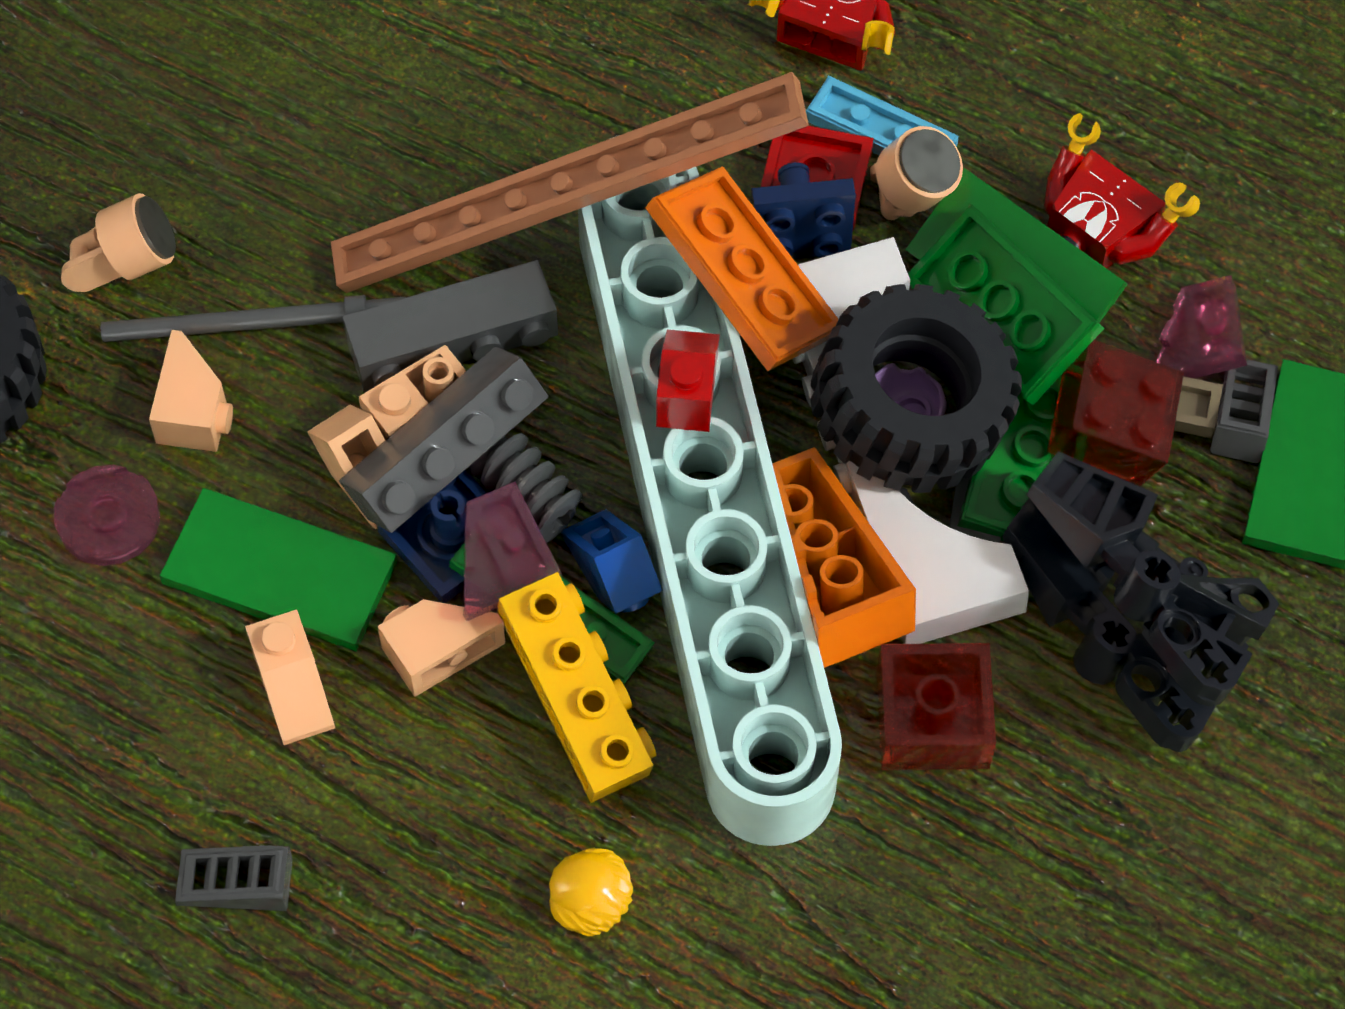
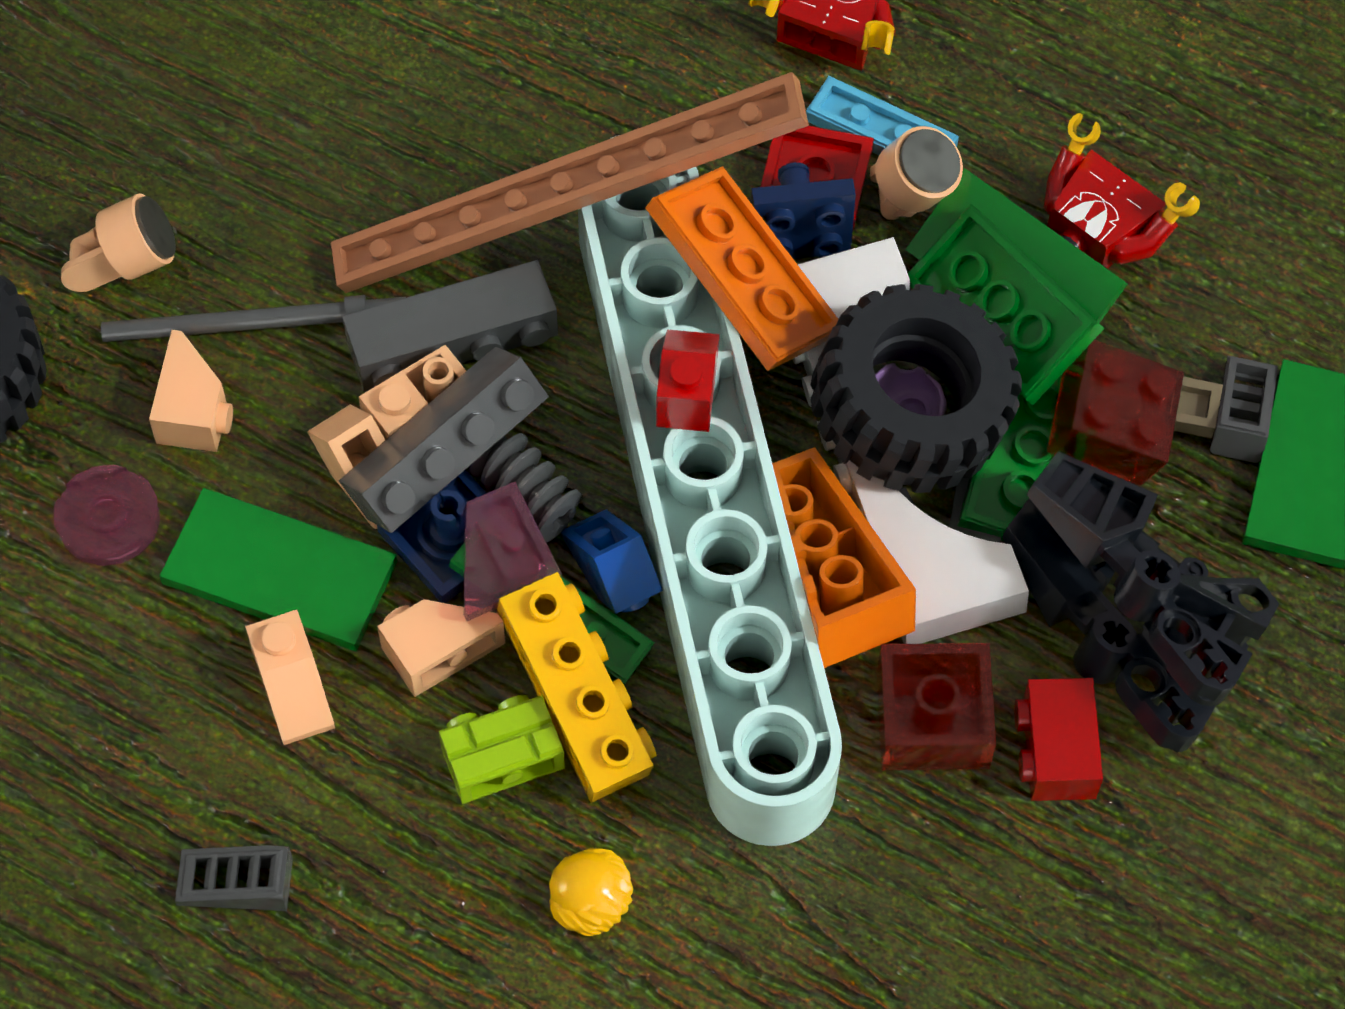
(501, 747): none -> lime brick
(1061, 739): none -> red brick
(1204, 330): clear pink wing -> none

